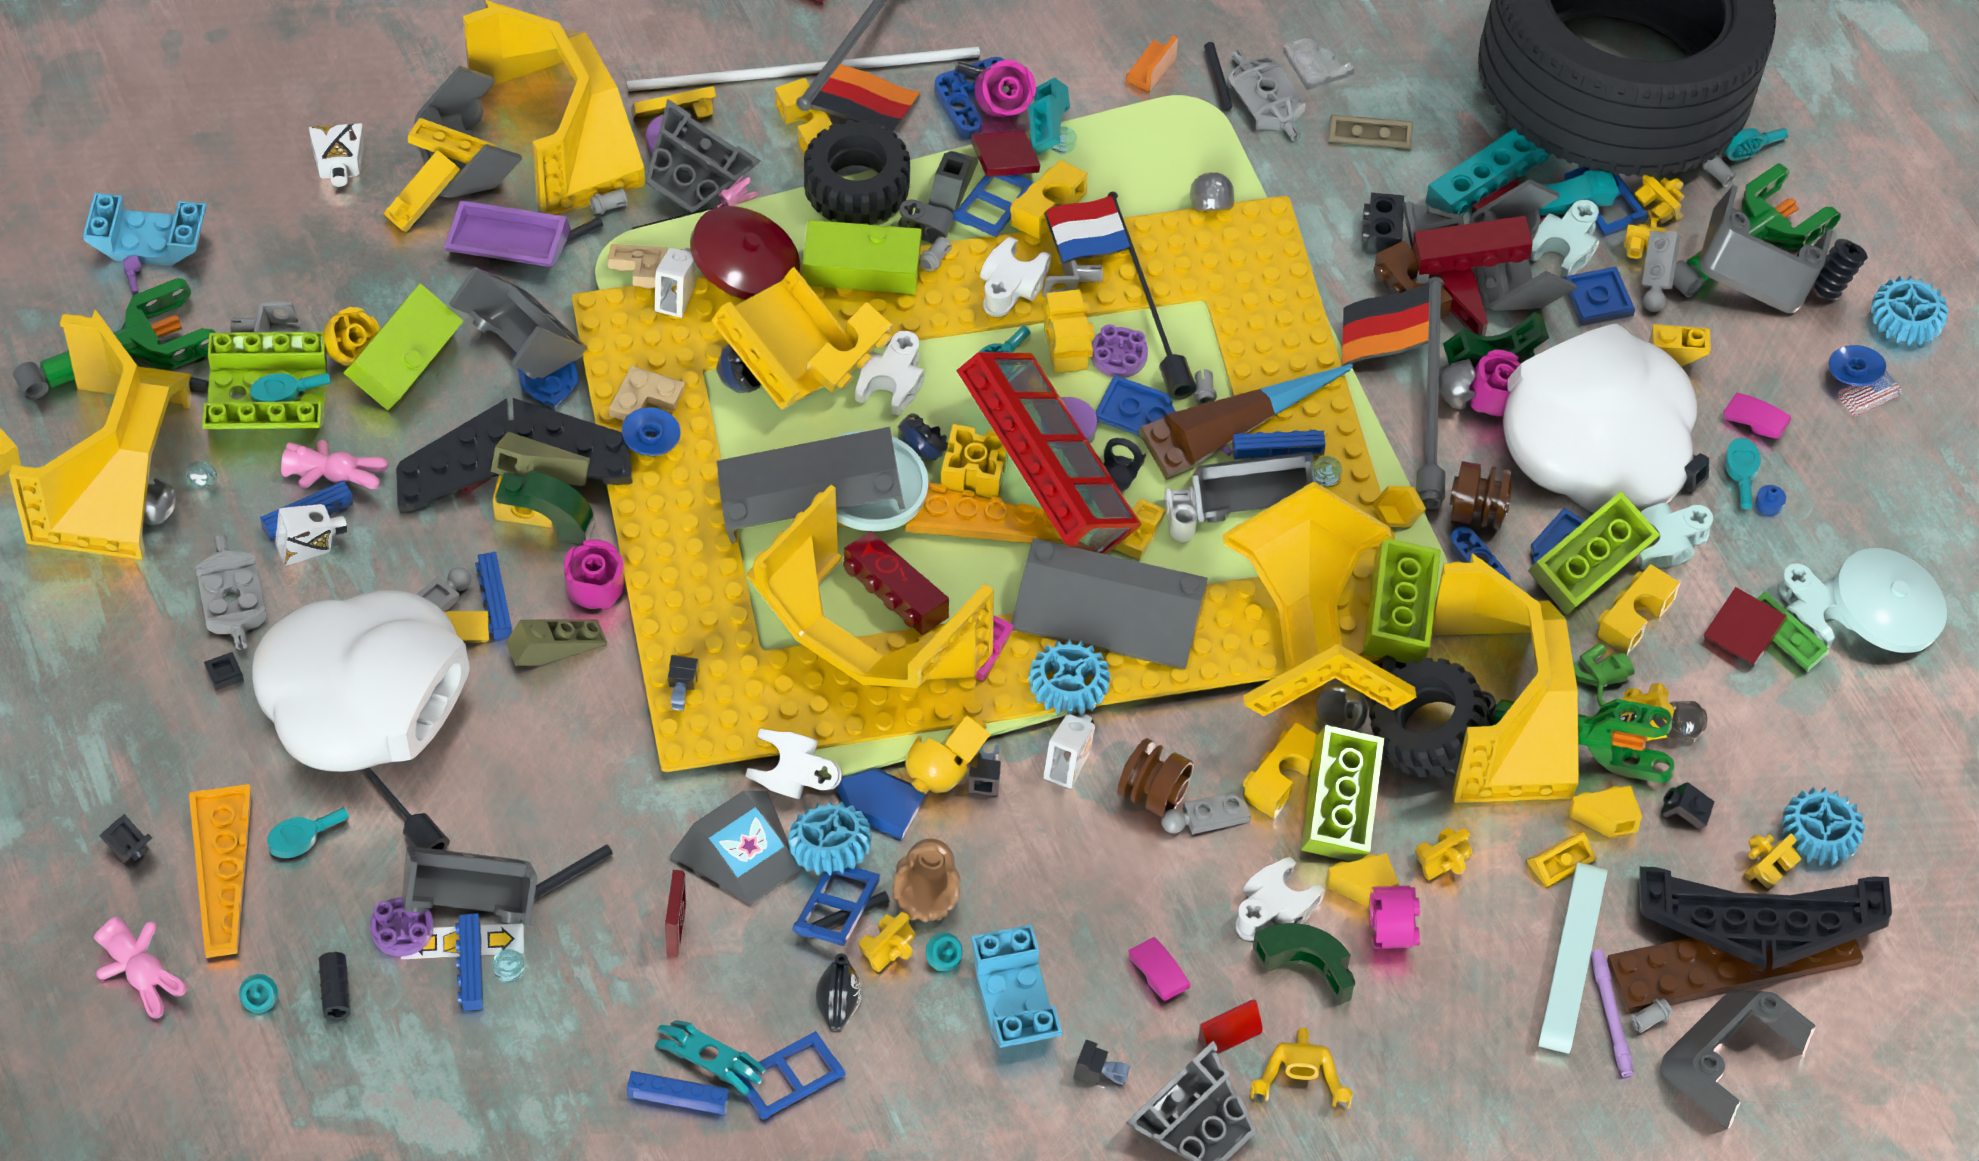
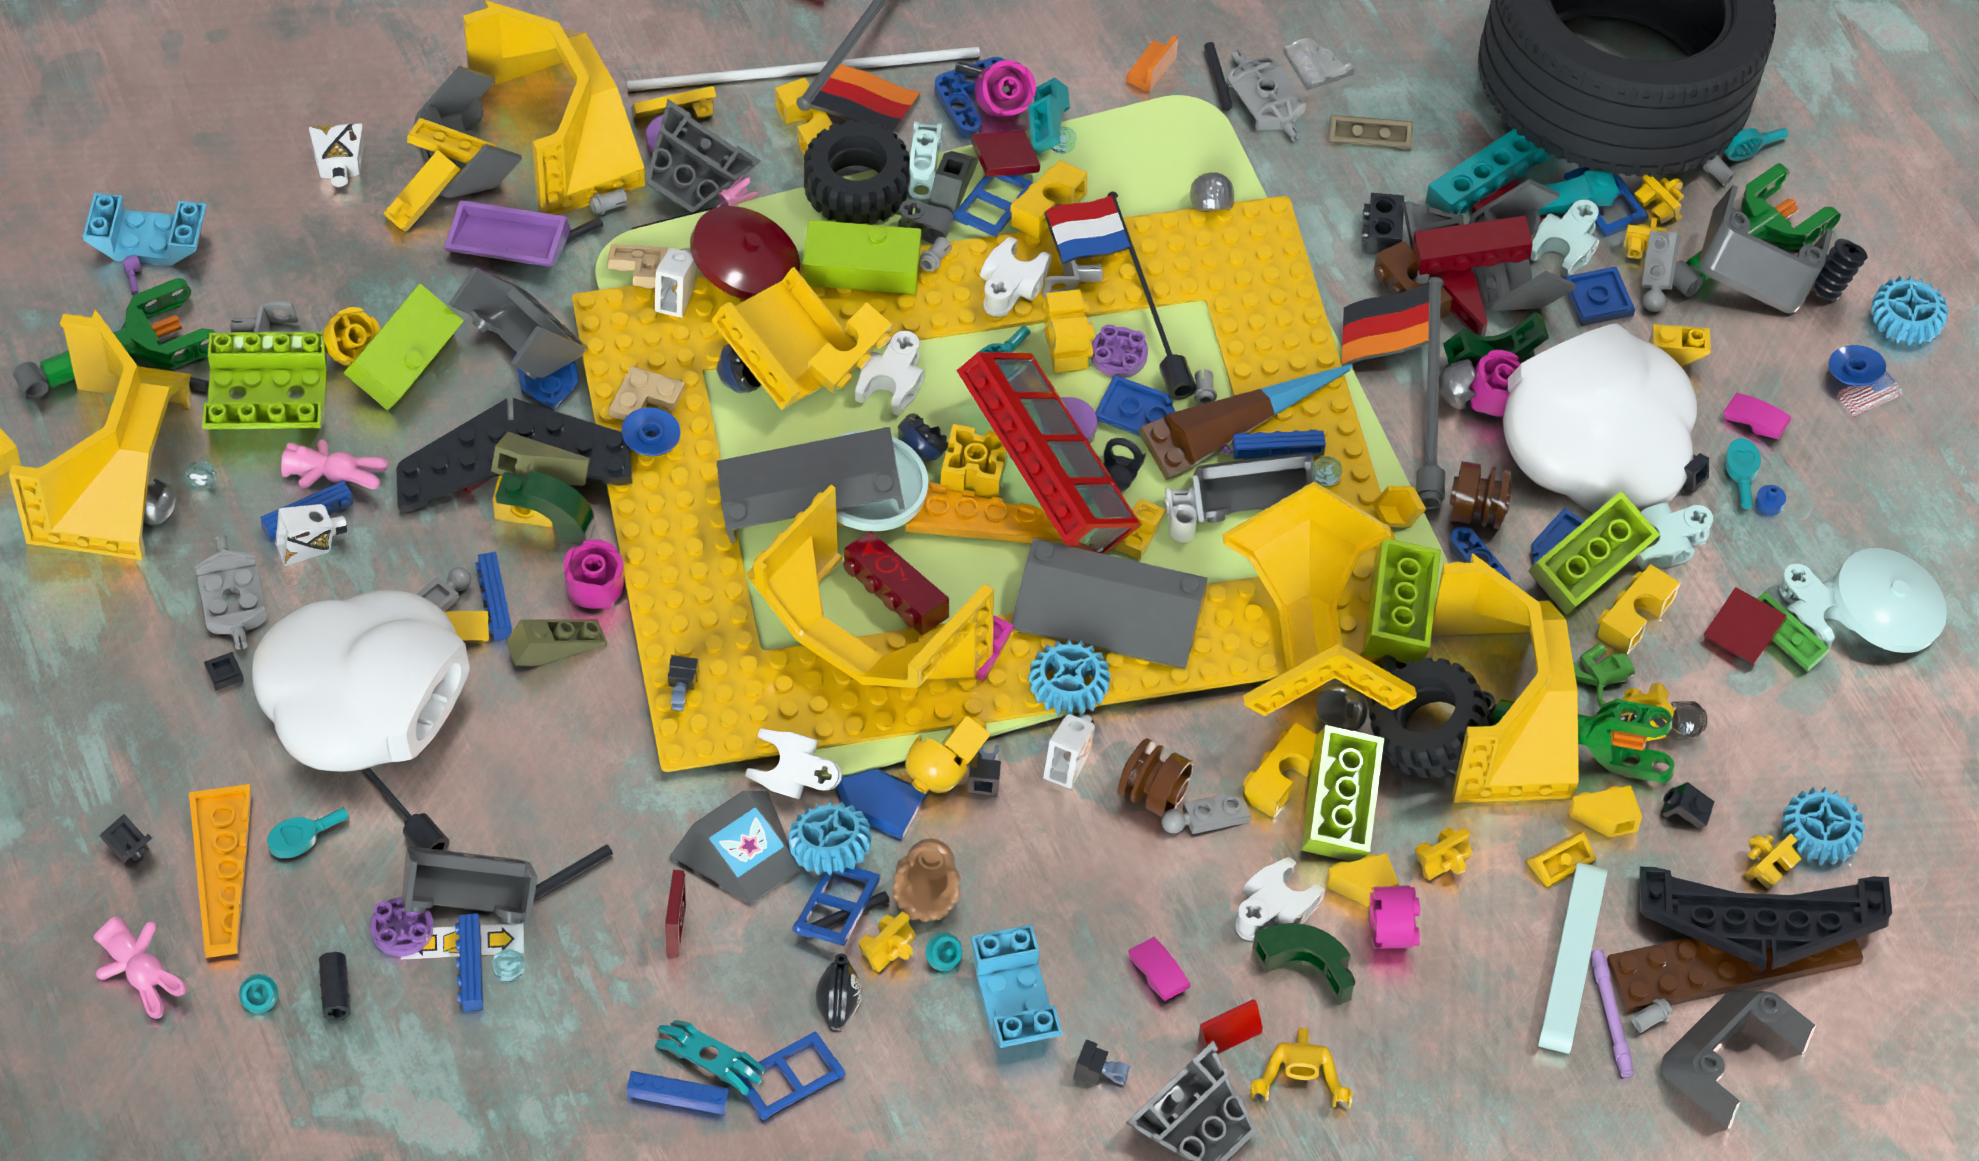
(284, 387): teal piece -> none
(924, 158): none -> light aqua piece

